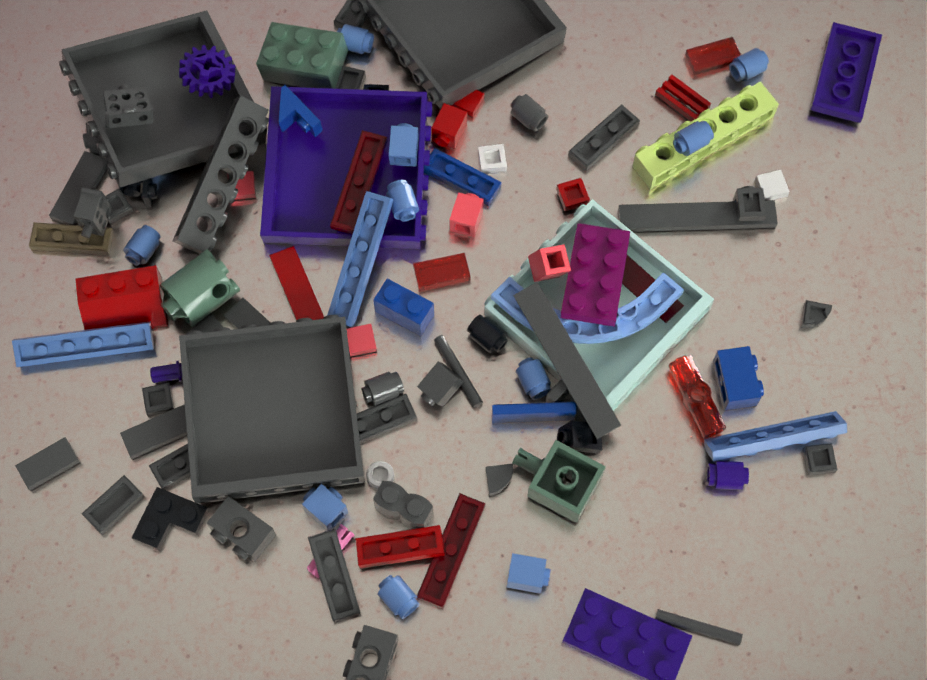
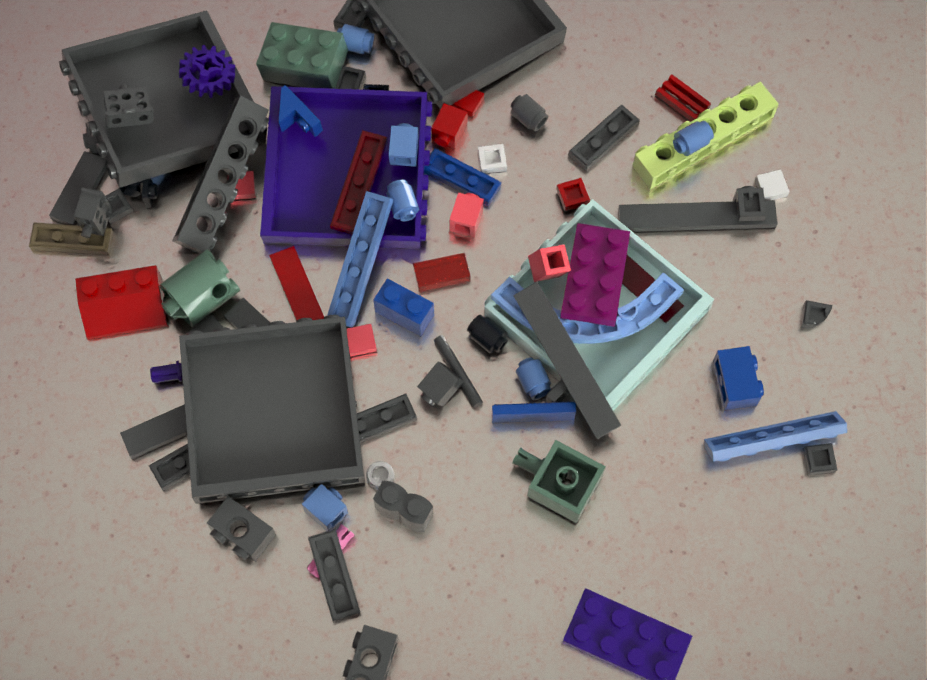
(47, 463): dark grey tile -> none
(83, 344): medium blue plate -> none
(113, 504): dark grey tile -> none
(142, 245): medium blue brick -> none
(158, 399): dark grey tile -> none
(167, 510): black plate -> none
(382, 388): dark grey brick -> none
(398, 596): medium blue brick -> none
(400, 546): red plate -> none
(456, 540): dark red tile -> none
(498, 477): dark grey tile -> none
(528, 573): medium blue brick -> none
(579, 437): black bracket -> none
(699, 627): dark grey bar -> none
(704, 411): clear red piece -> none
(712, 55): clear red tile -> none
(727, 475): dark purple brick -> none
(748, 65): medium blue brick -> none
(846, 72): dark purple plate -> none

